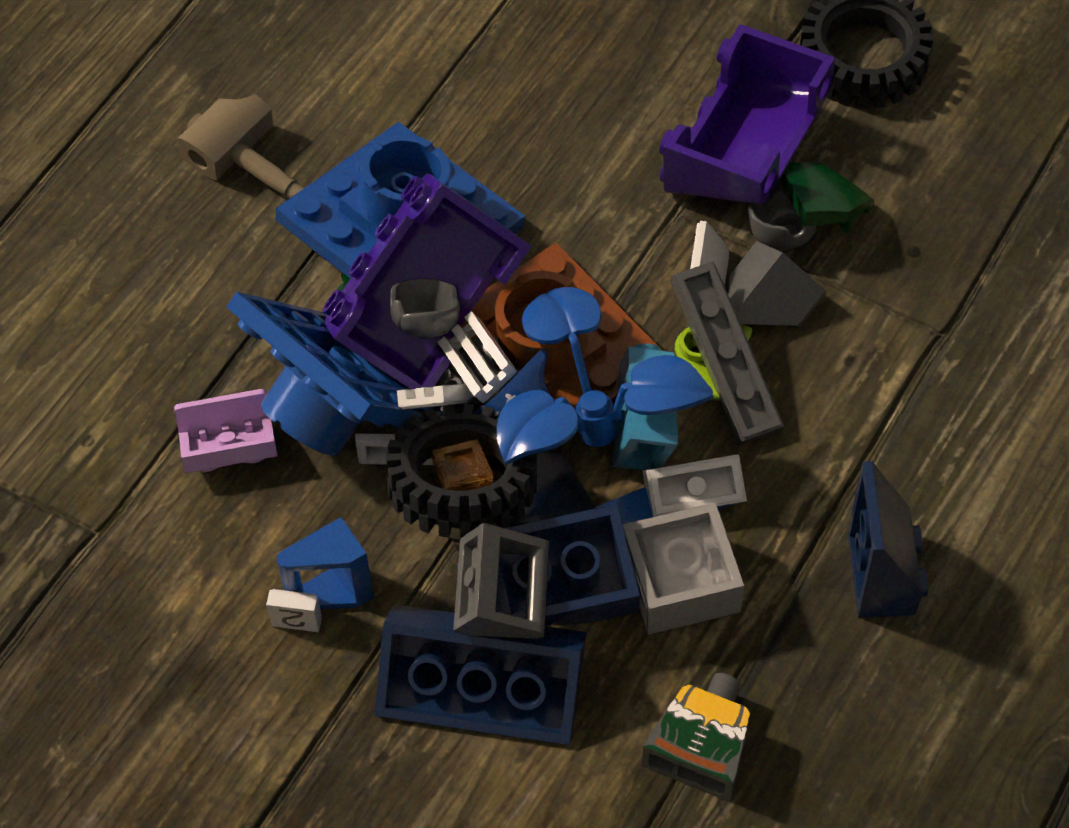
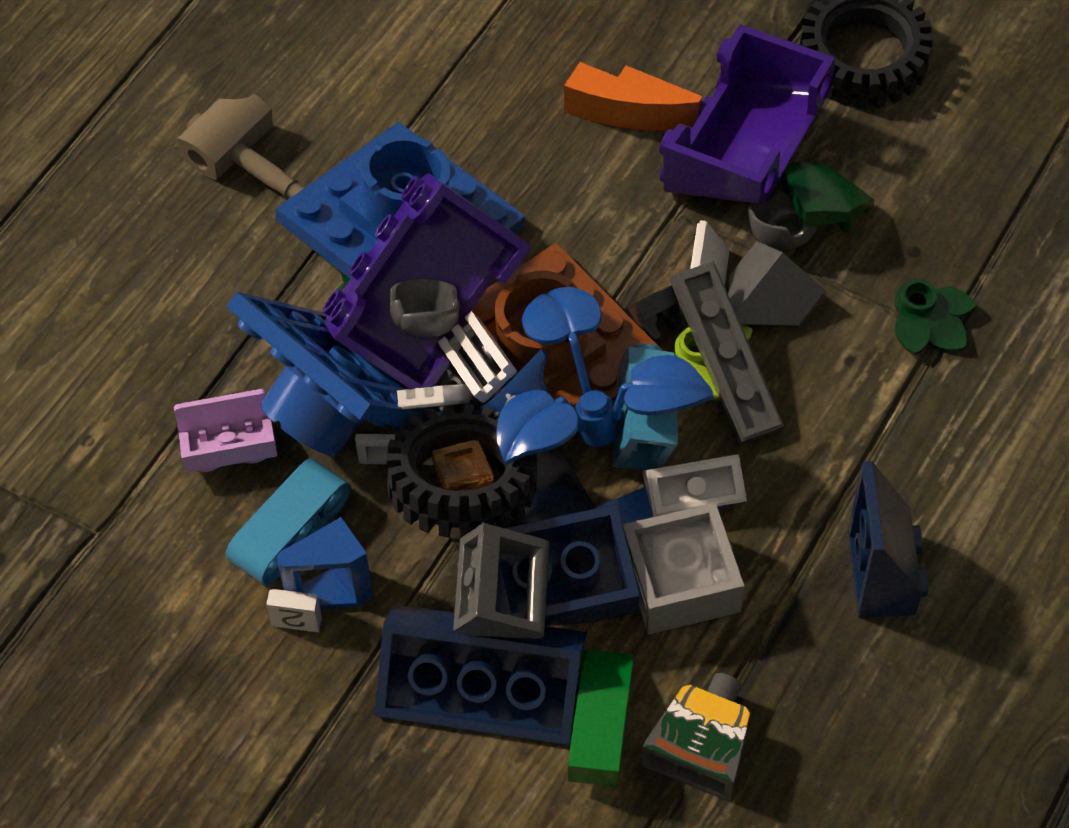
(293, 512): none -> dark azure beam
(600, 718): none -> green slope
(629, 100): none -> orange slope
(660, 304): none -> black tile
(934, 321): none -> dark green plate

